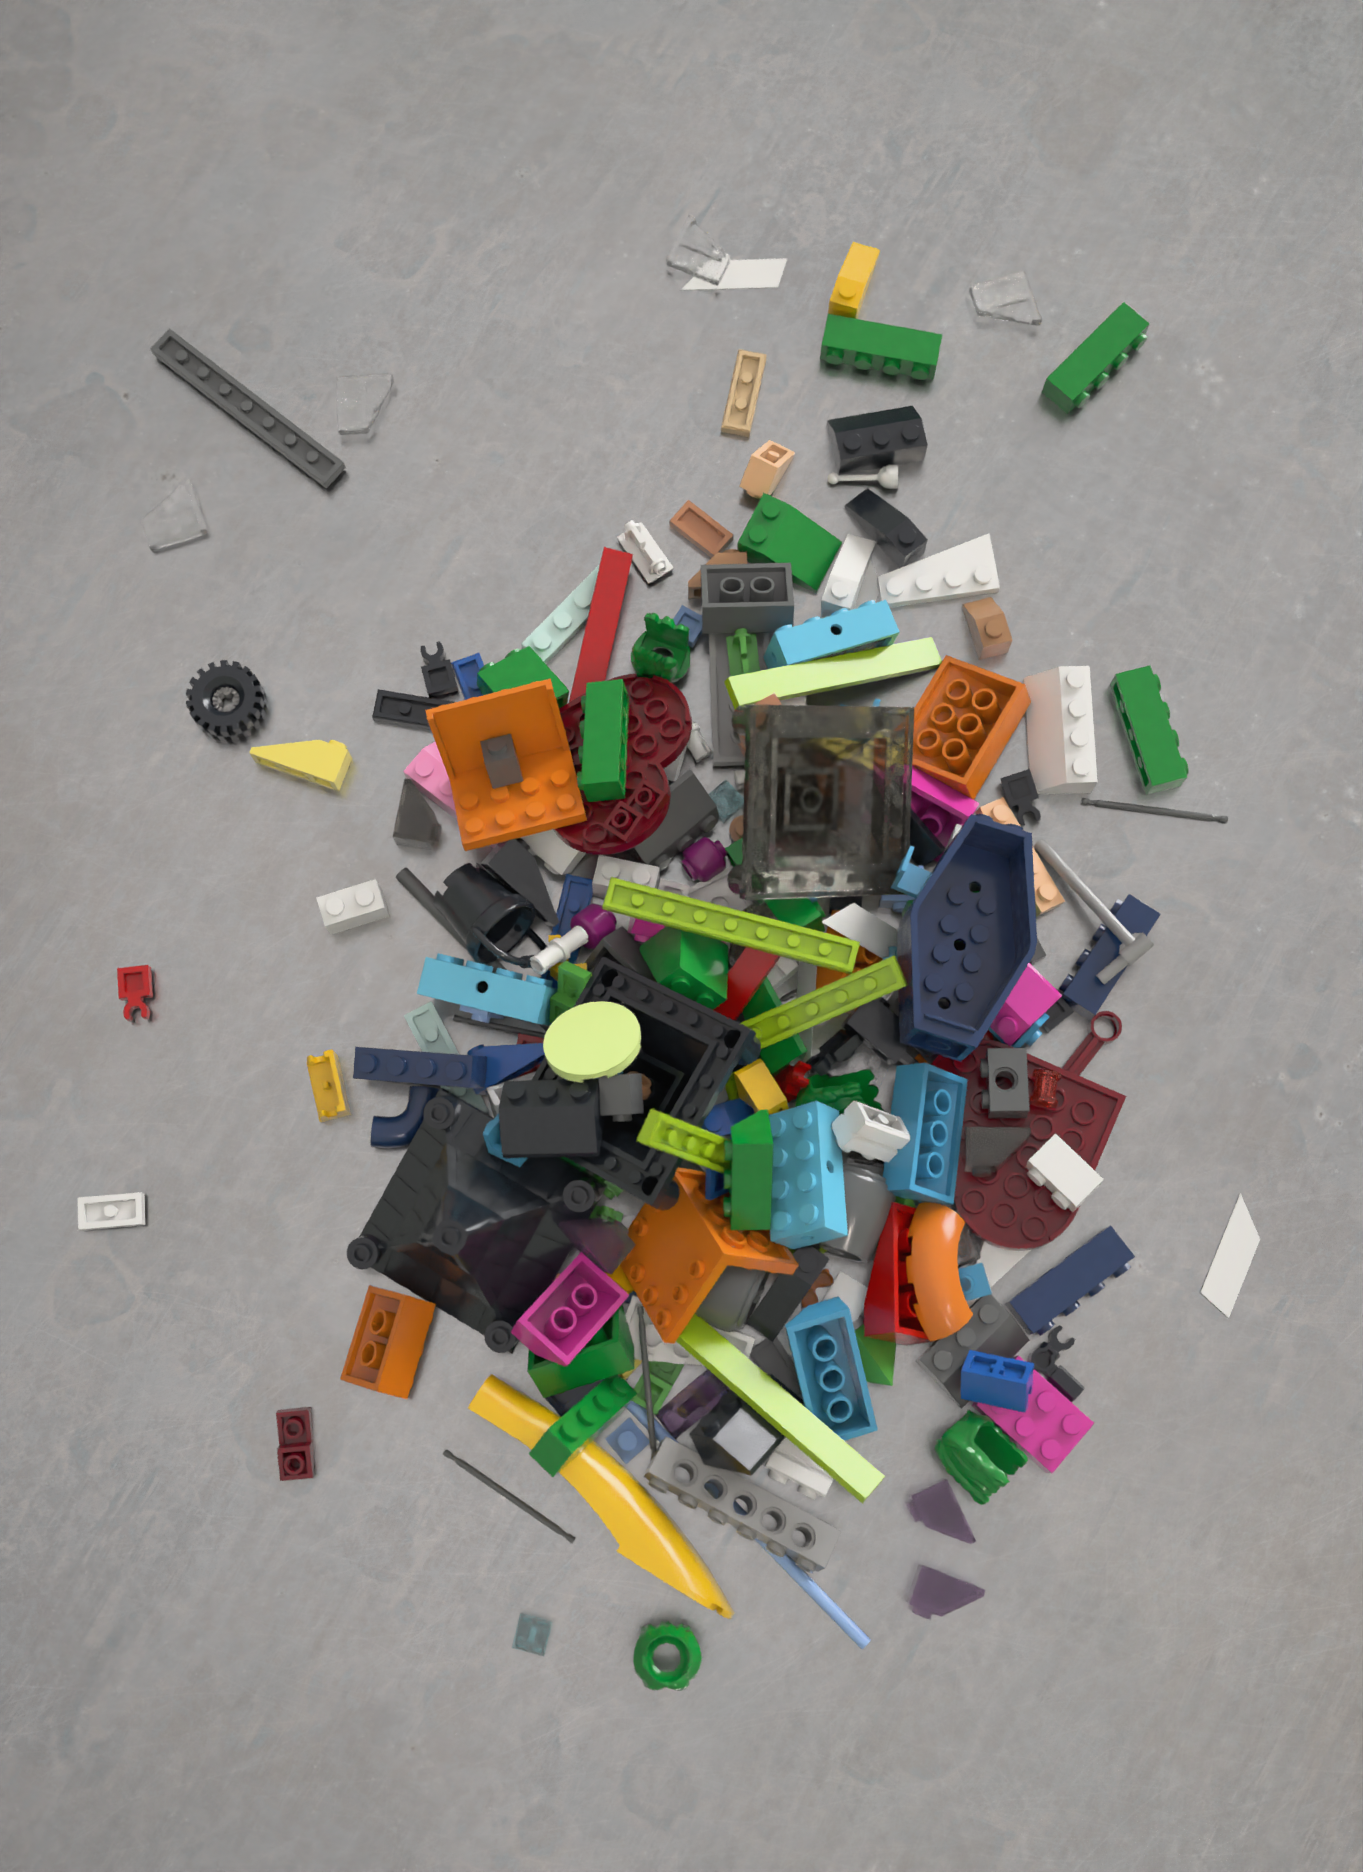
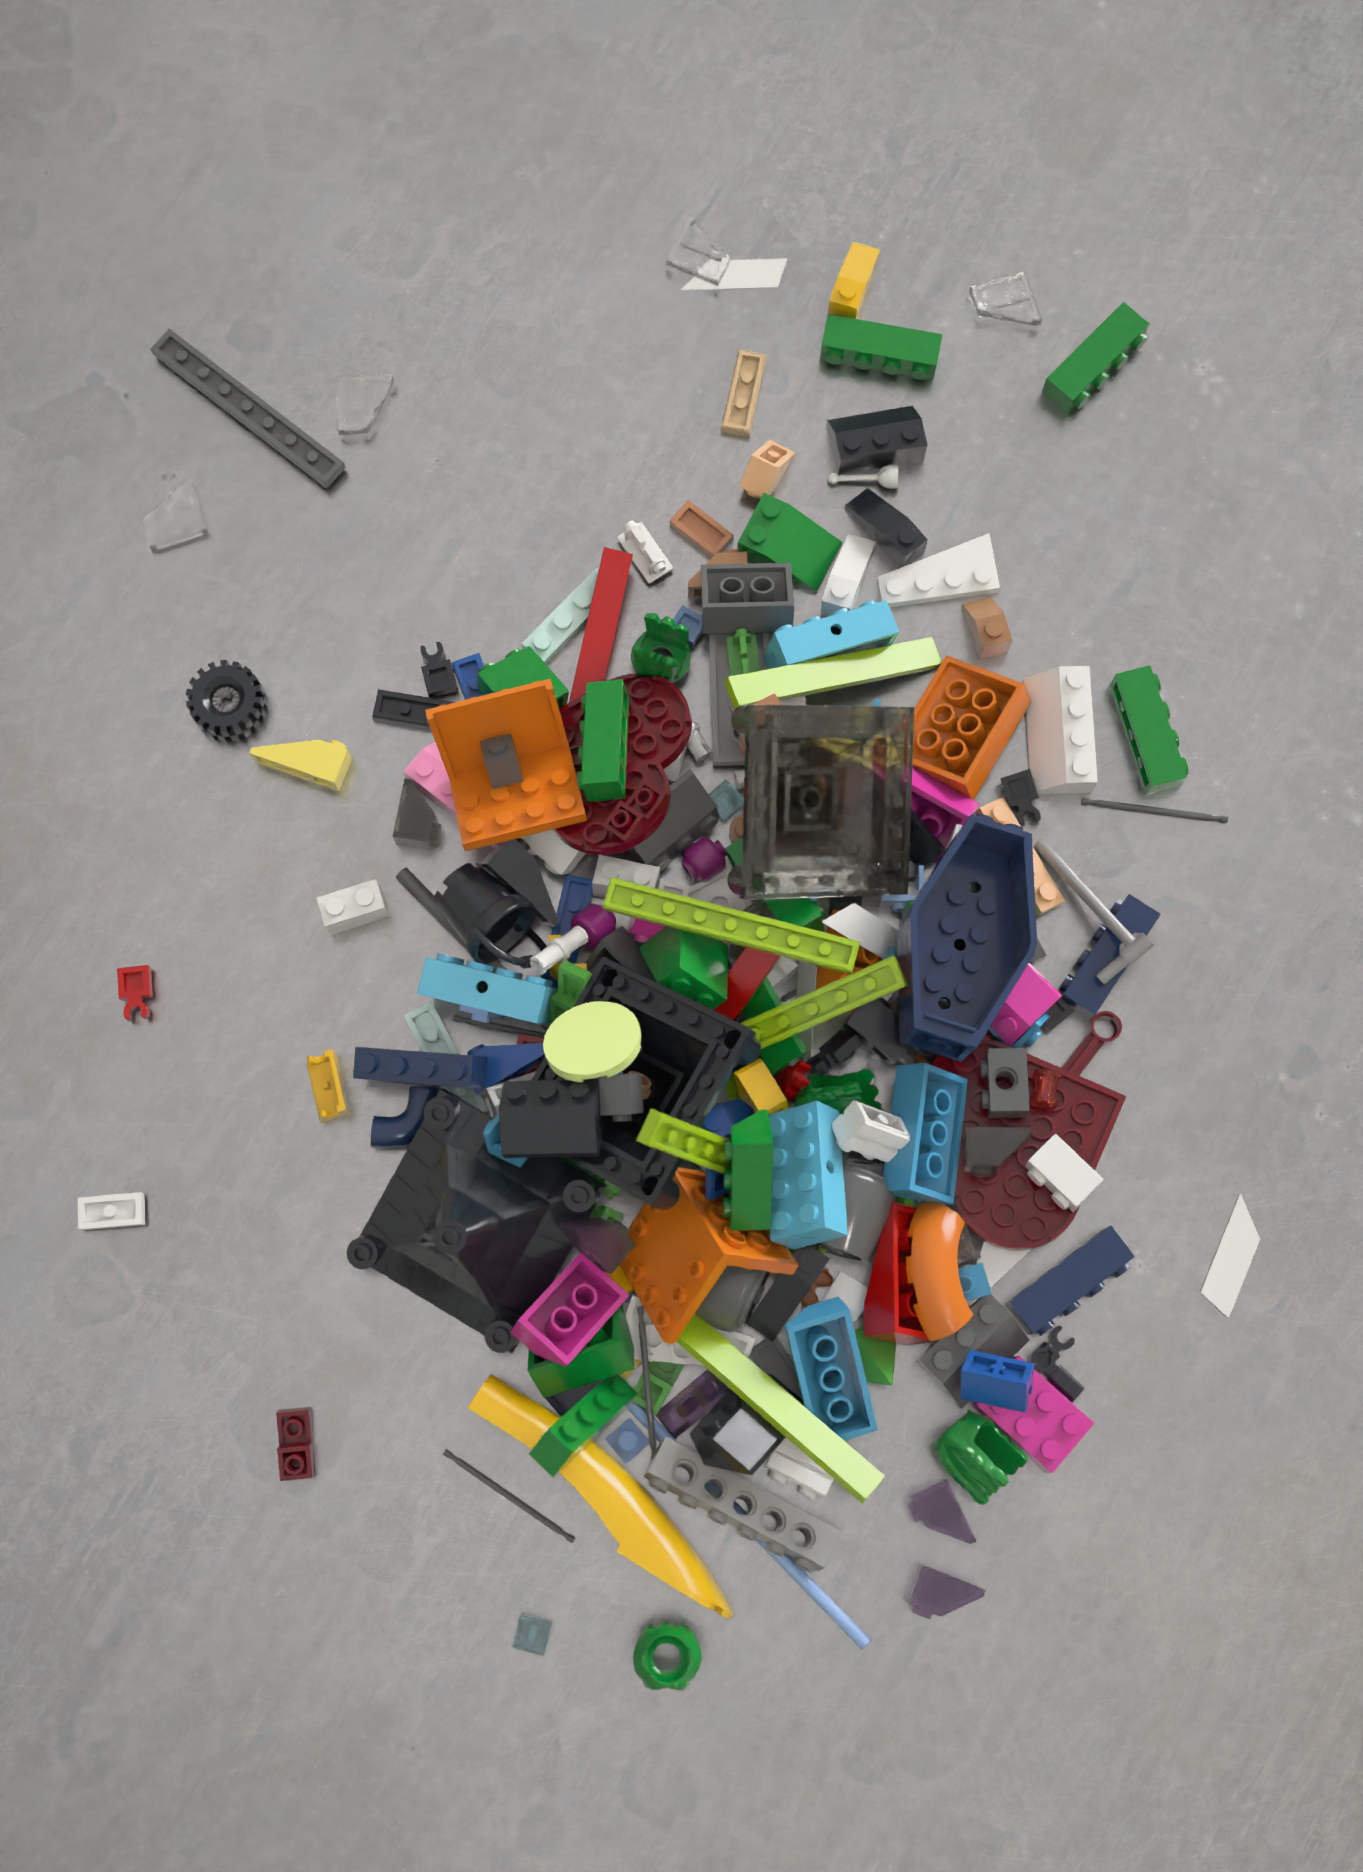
(388, 1342): orange slope -> none
(909, 877): dark azure bracket -> none

